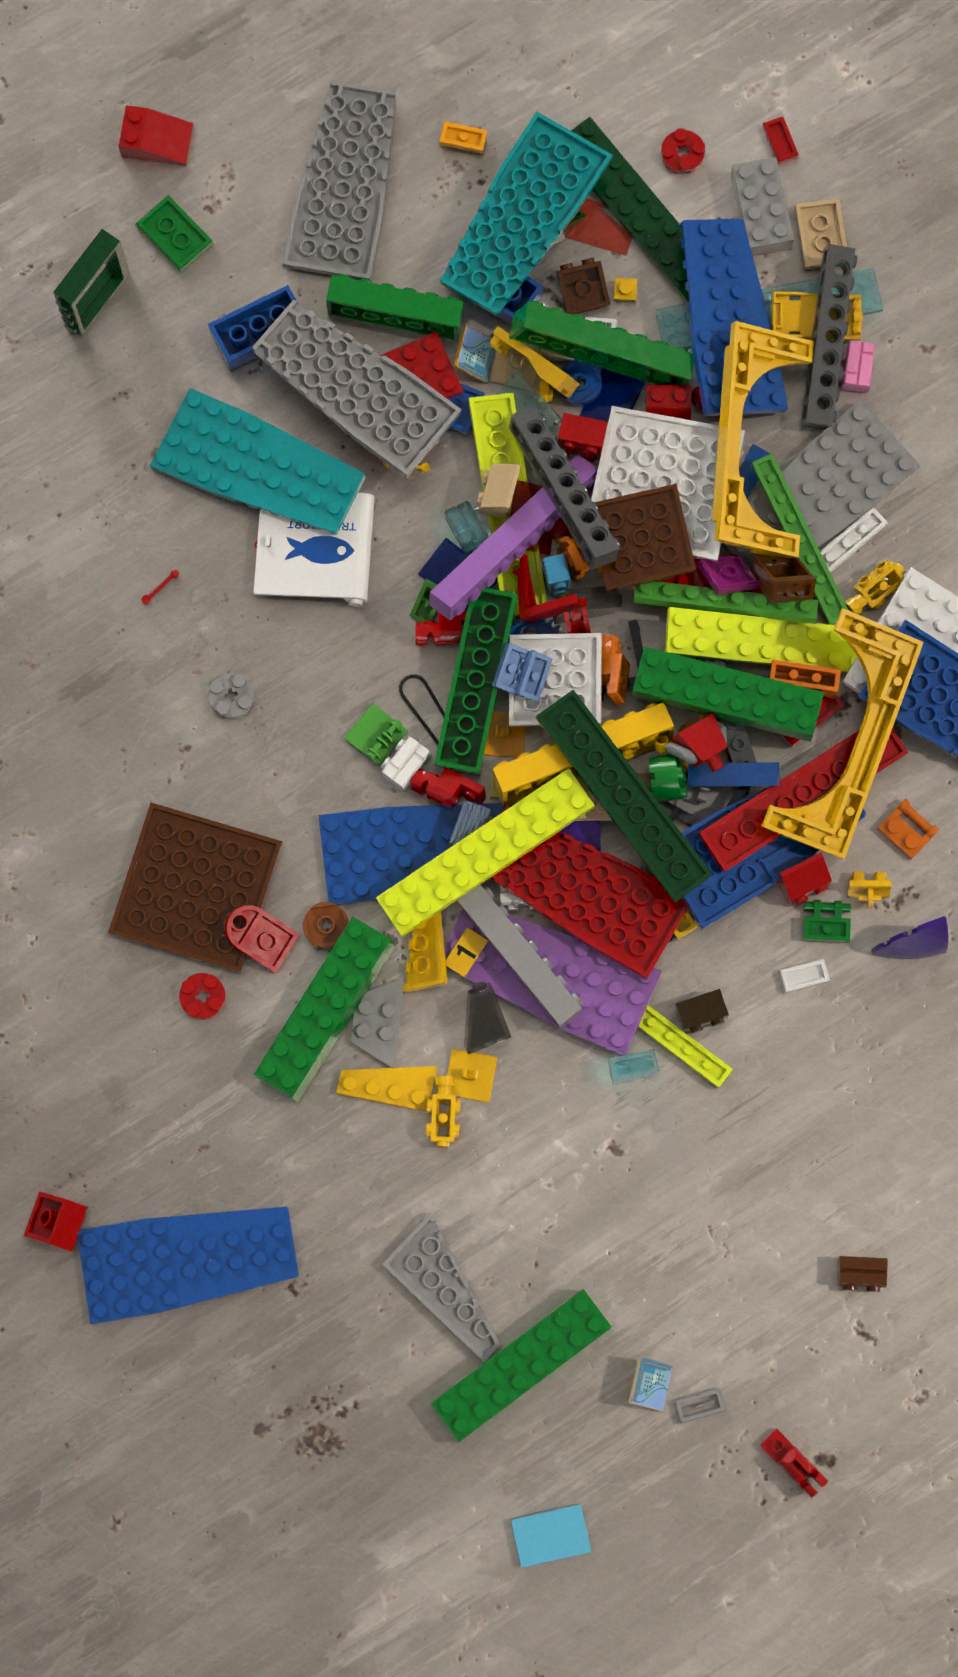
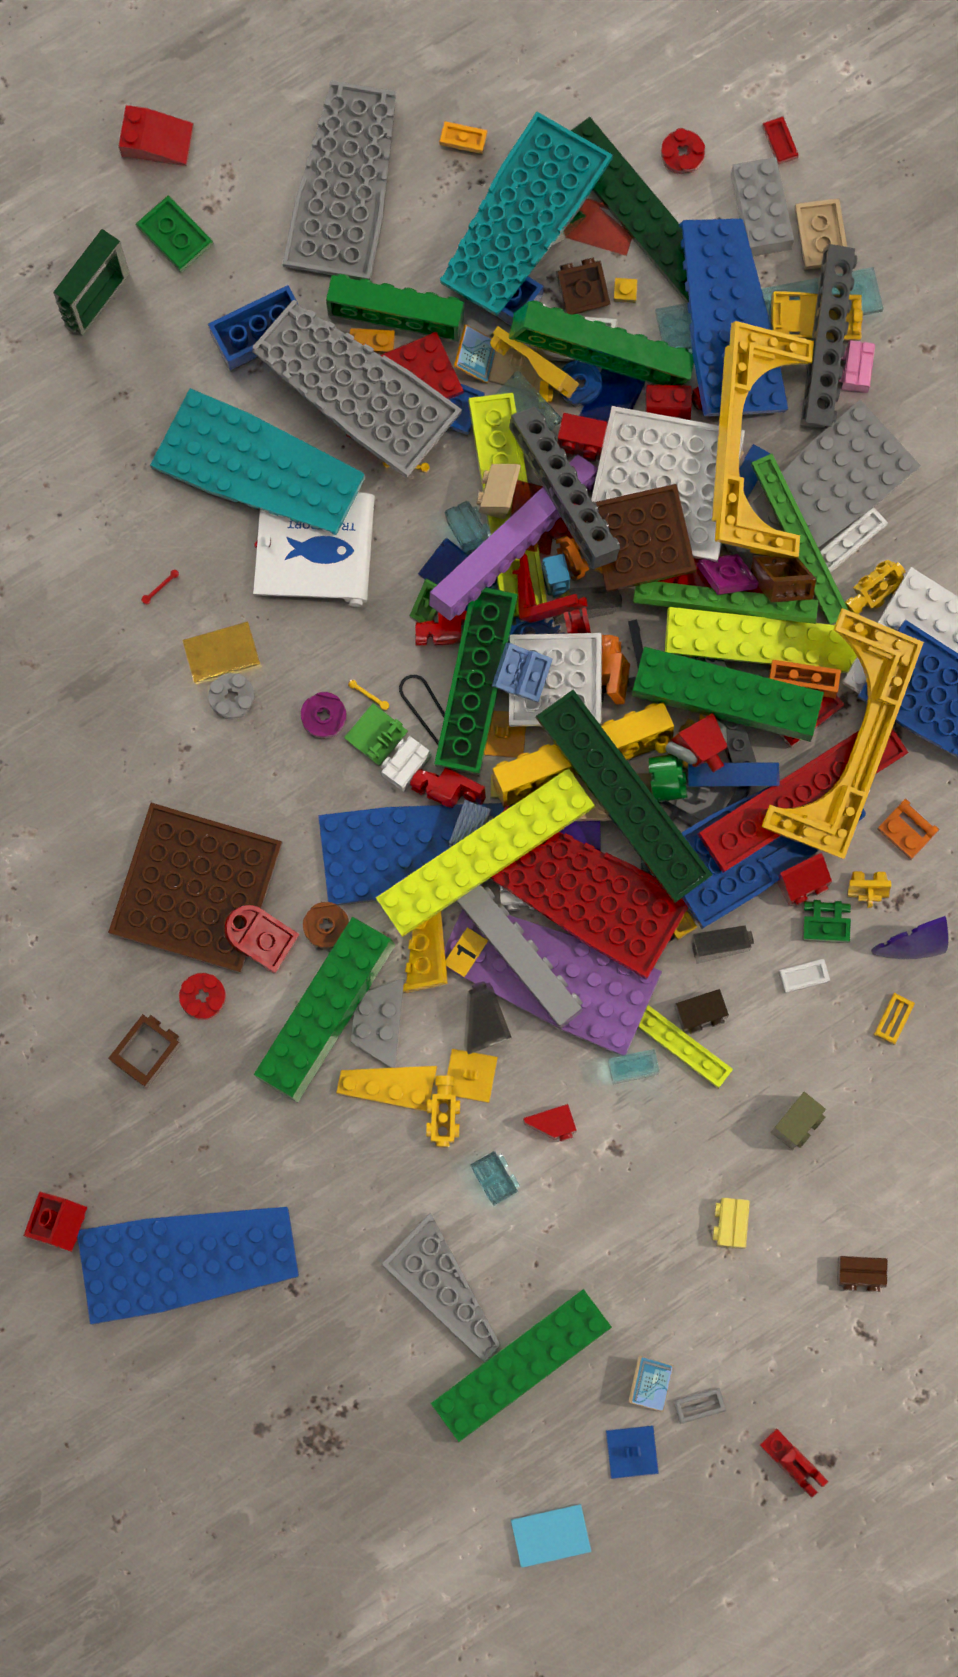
(169, 1035): none -> reddish brown window
(221, 652): none -> clear yellow piece
(315, 705): none -> magenta plate
(380, 340): none -> light orange plate
(384, 705): none -> yellow hinge
(494, 1178): none -> clear light blue brick
(553, 1123): none -> red slope
(632, 1452): none -> blue piece
(721, 943): none -> clear smoke slope
(732, 1223): none -> light yellow brick
(799, 1119): none -> olive brick
(885, 1036): none -> yellow tile

